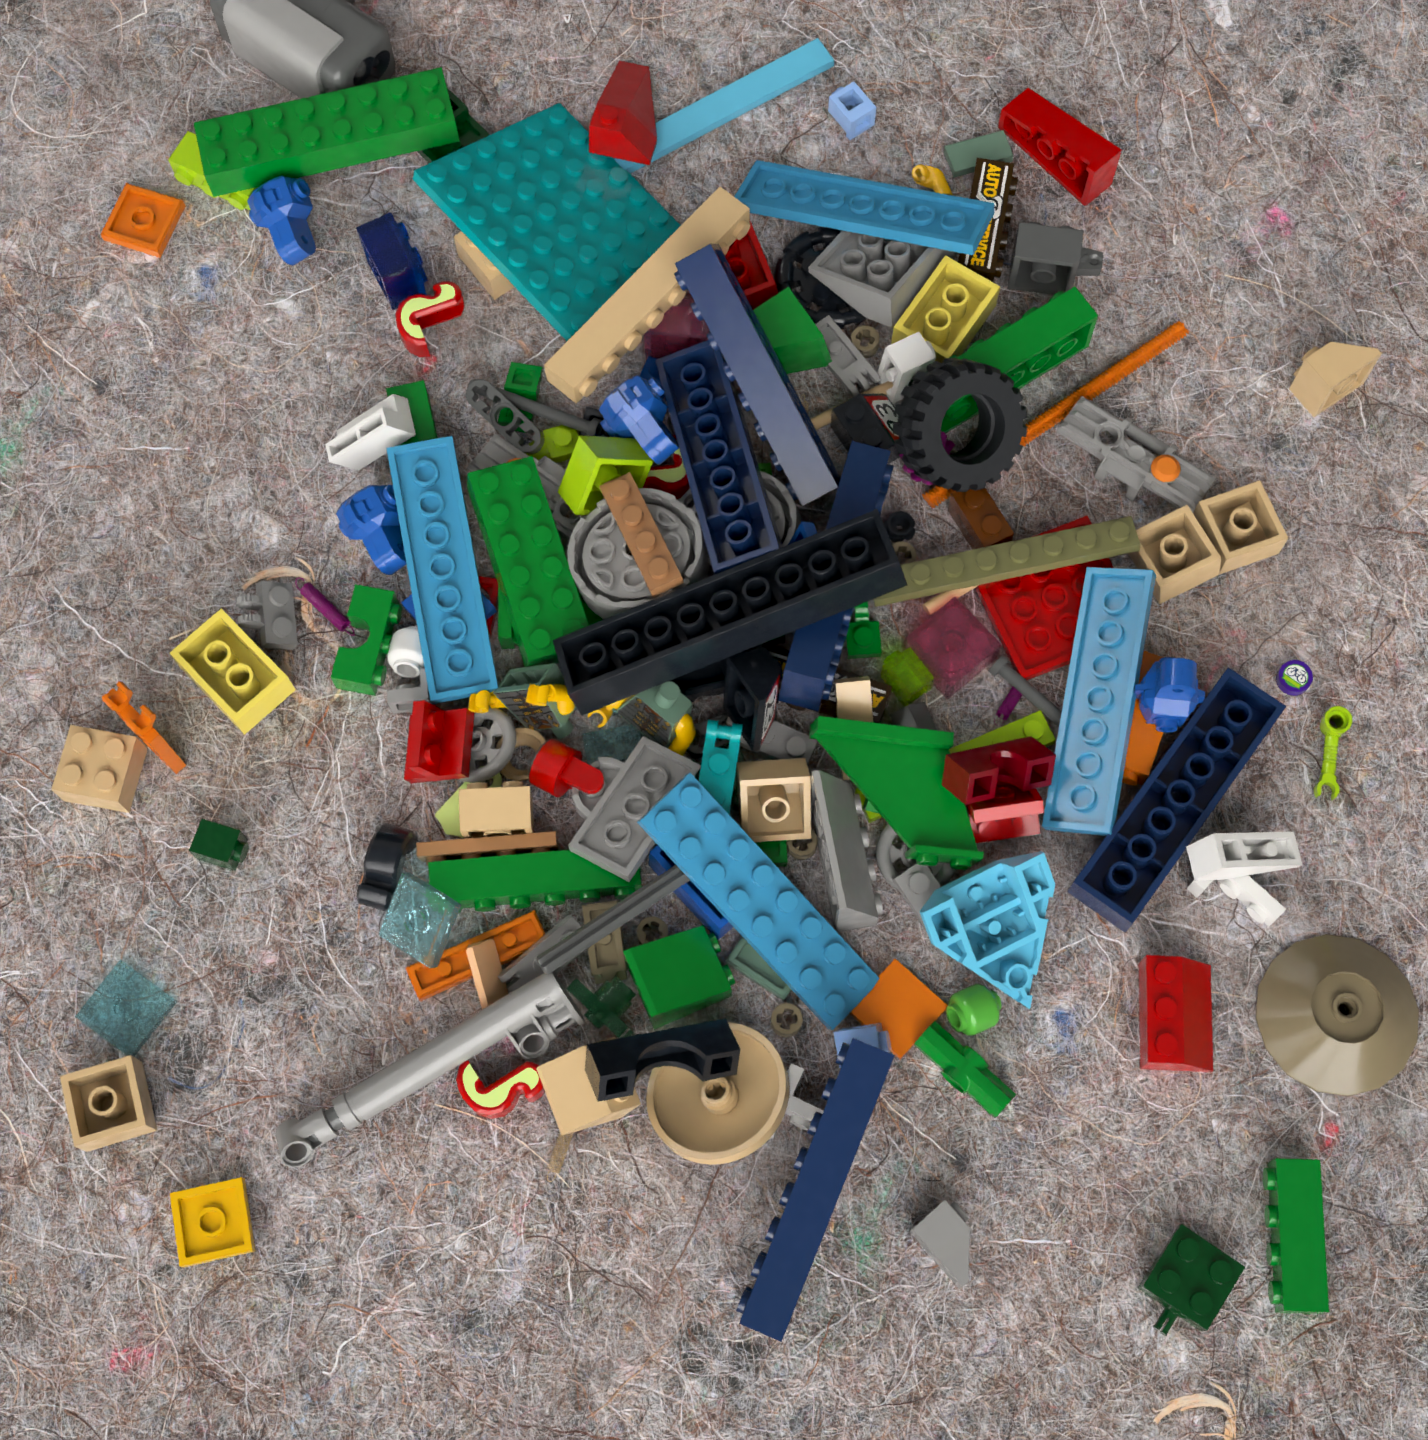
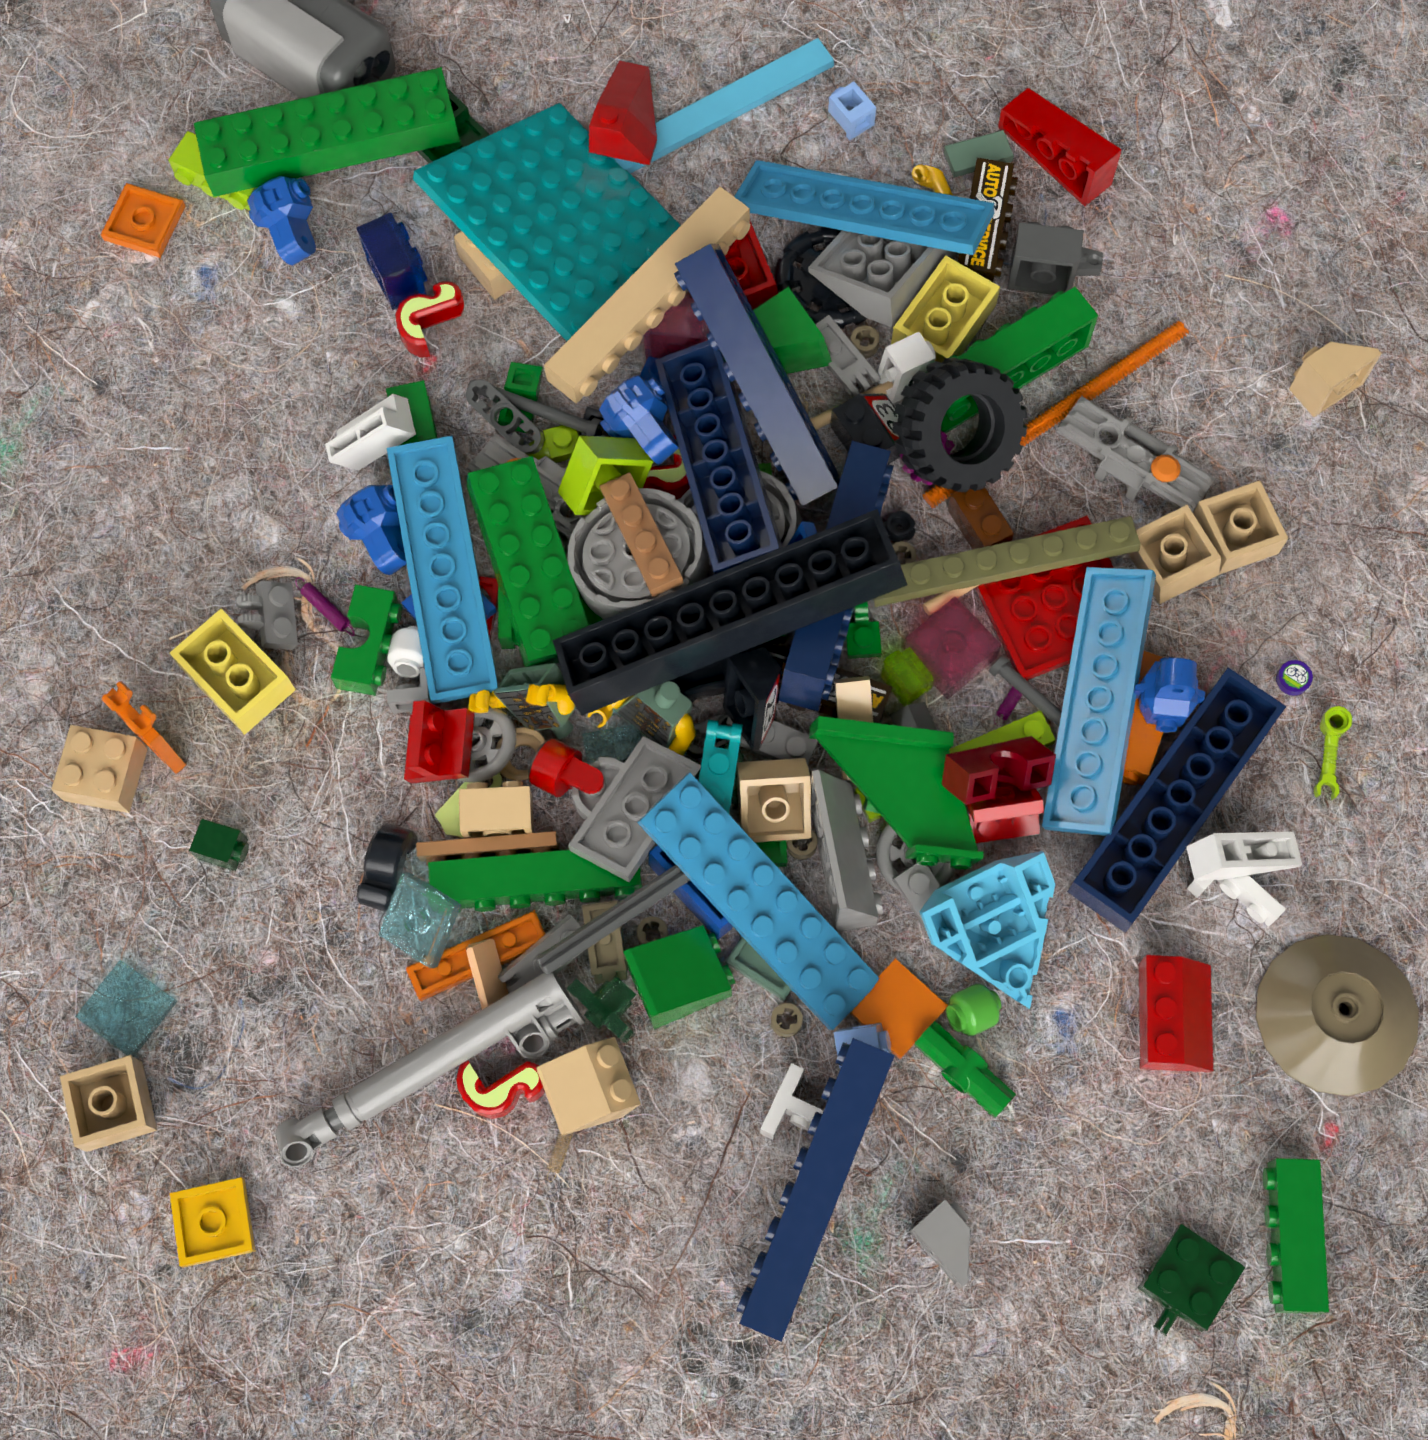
(700, 1048): black arch -> none
(725, 1115): tan dish -> none

